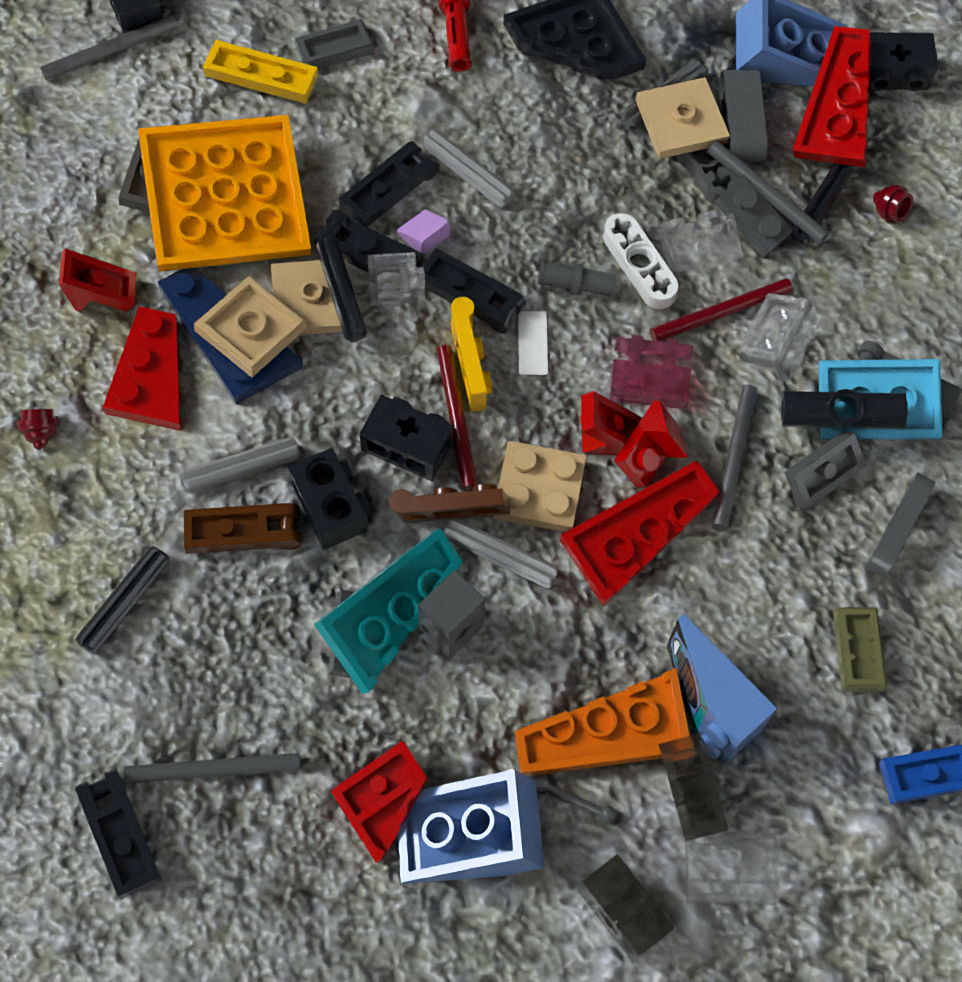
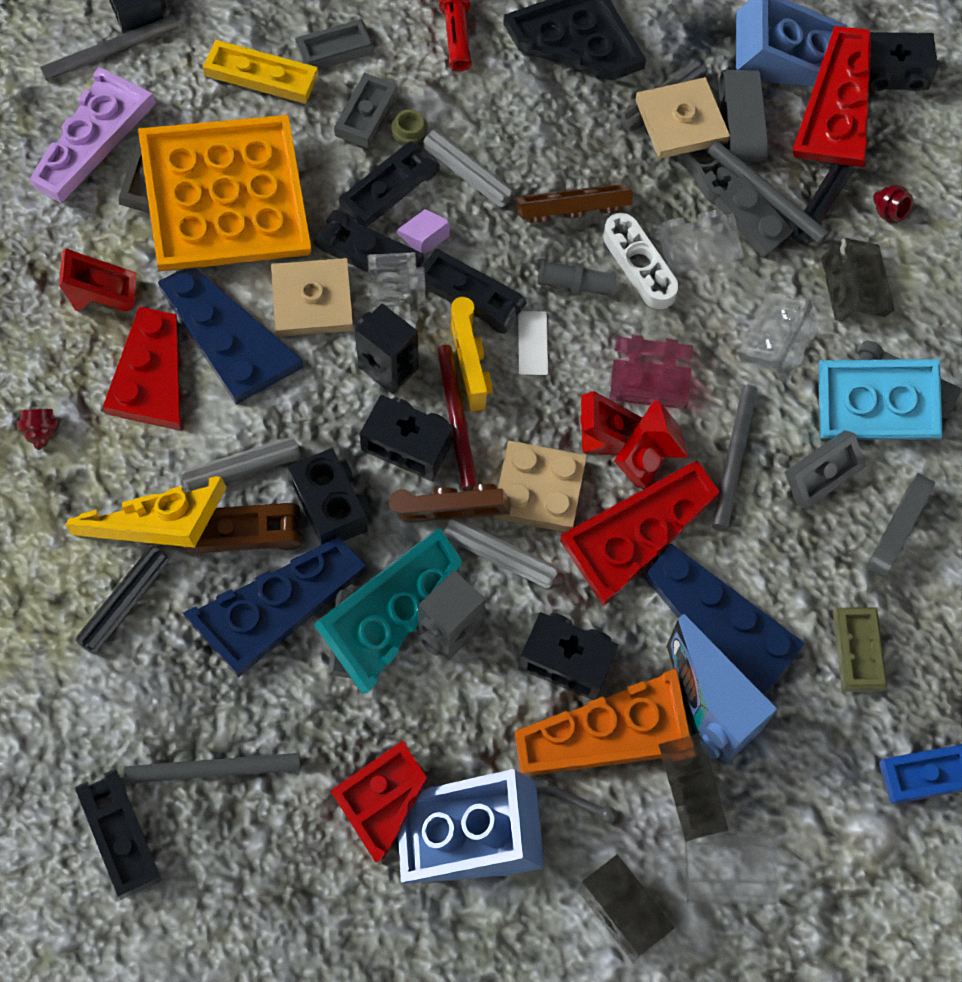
(99, 124): none -> lavender wing
(156, 518): none -> yellow wing
(250, 326): tan plate -> none
(262, 614): none -> dark blue wing
(341, 290): black axle -> none
(366, 110): none -> dark grey plate
(386, 348): none -> black brick
(409, 126): none -> olive plate
(573, 202): none -> reddish brown plate
(586, 668): none -> black brick
(719, 310): dark red bar -> none
(731, 622): none -> dark blue wing
(857, 279): none -> clear smoke bracket
(869, 410): black piece -> none

